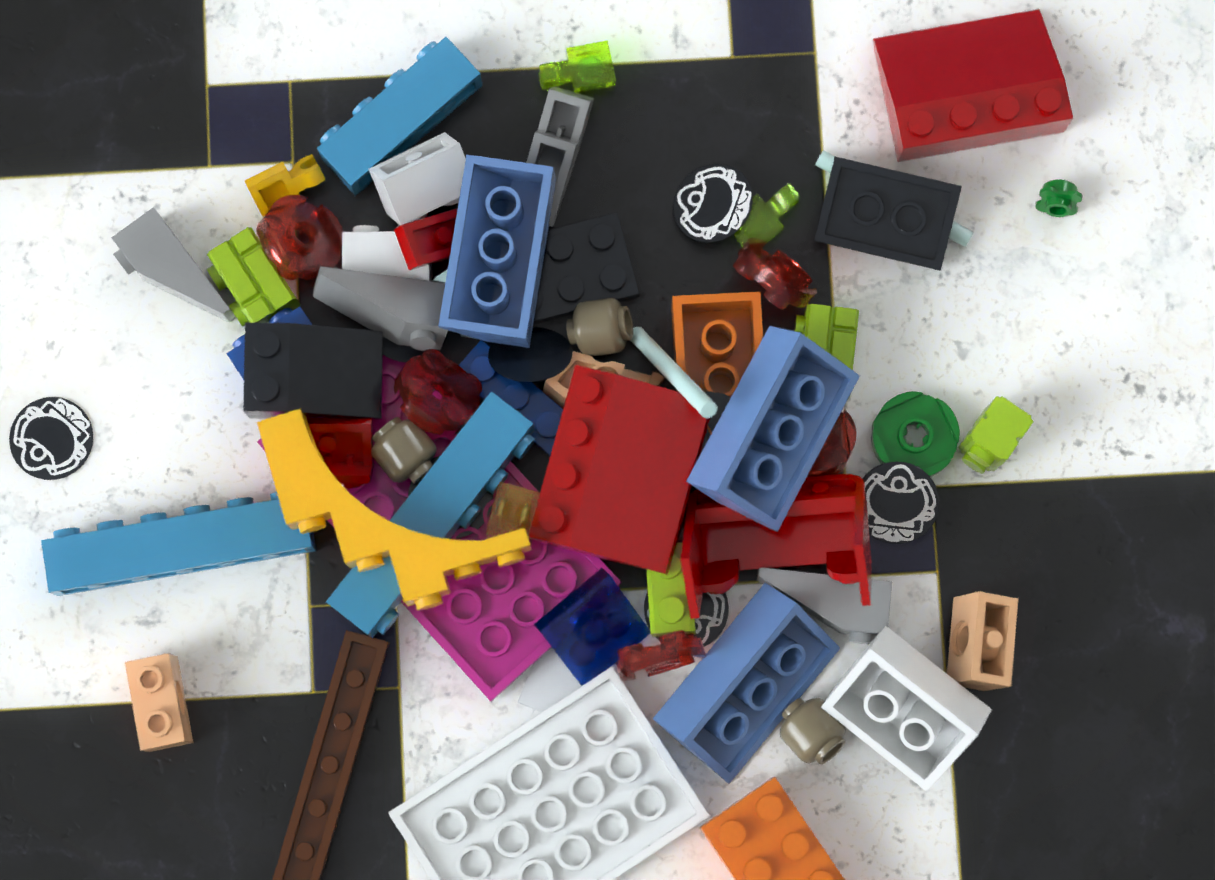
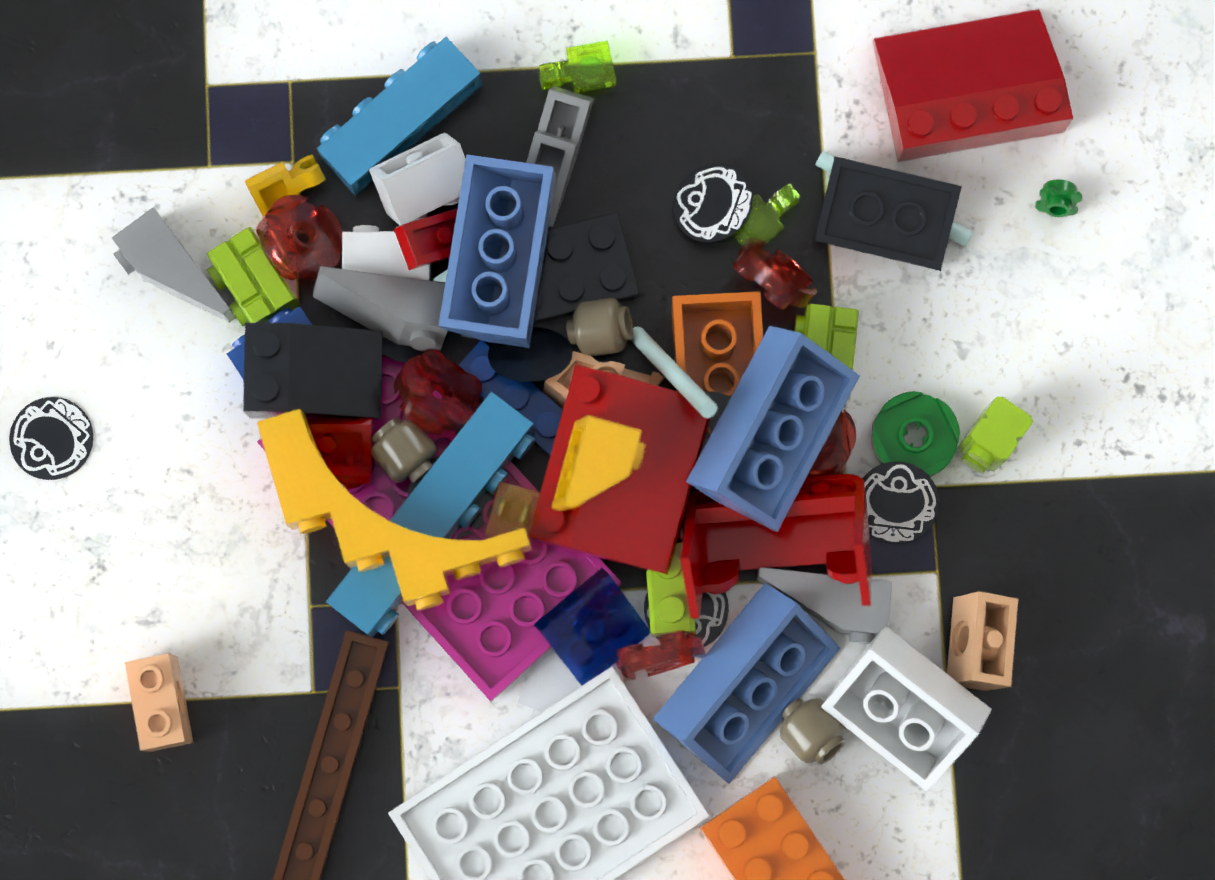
(170, 546): dark azure brick -> none
(596, 459): none -> yellow slope

